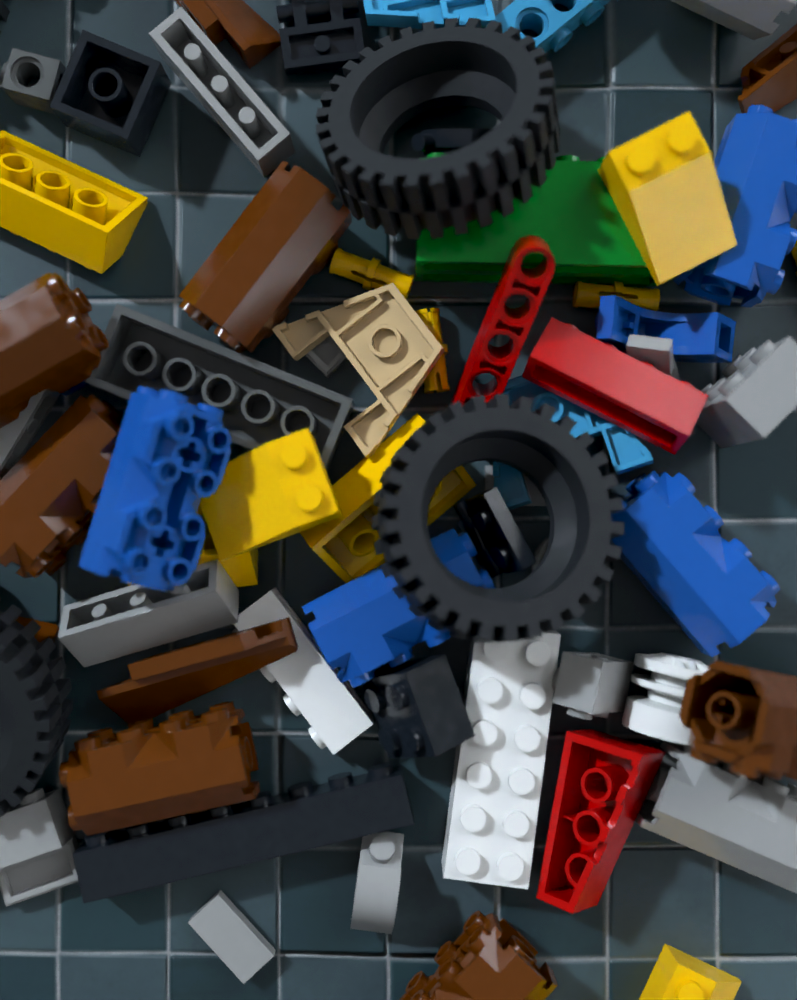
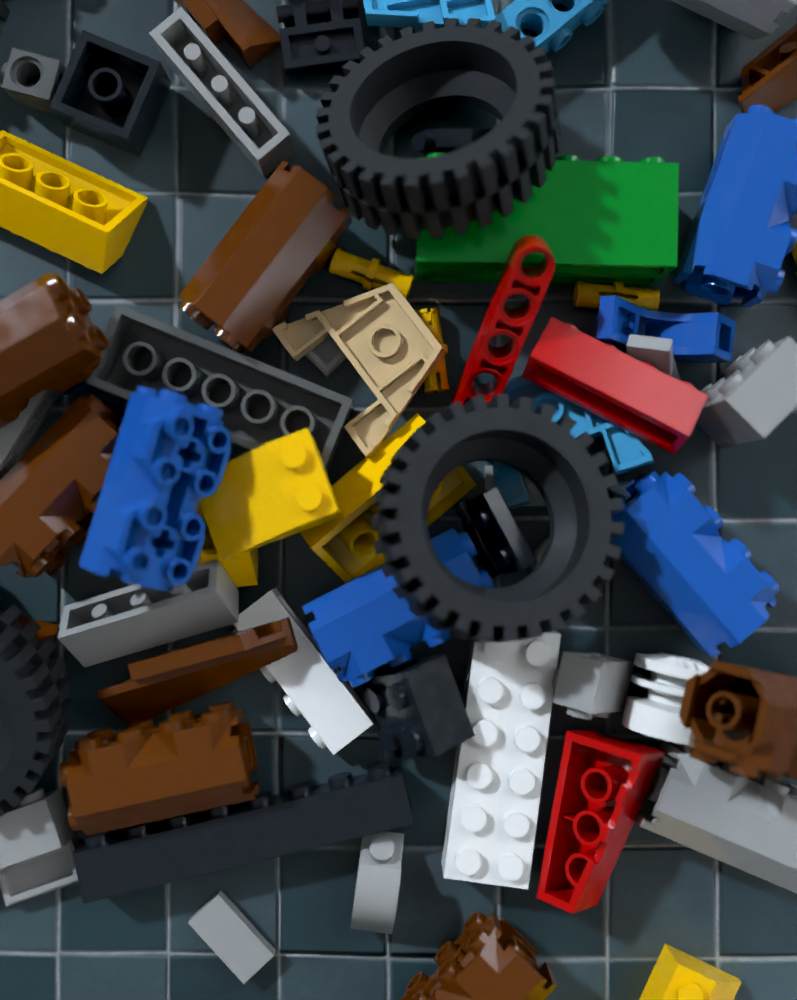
(670, 198): yellow slope -> none

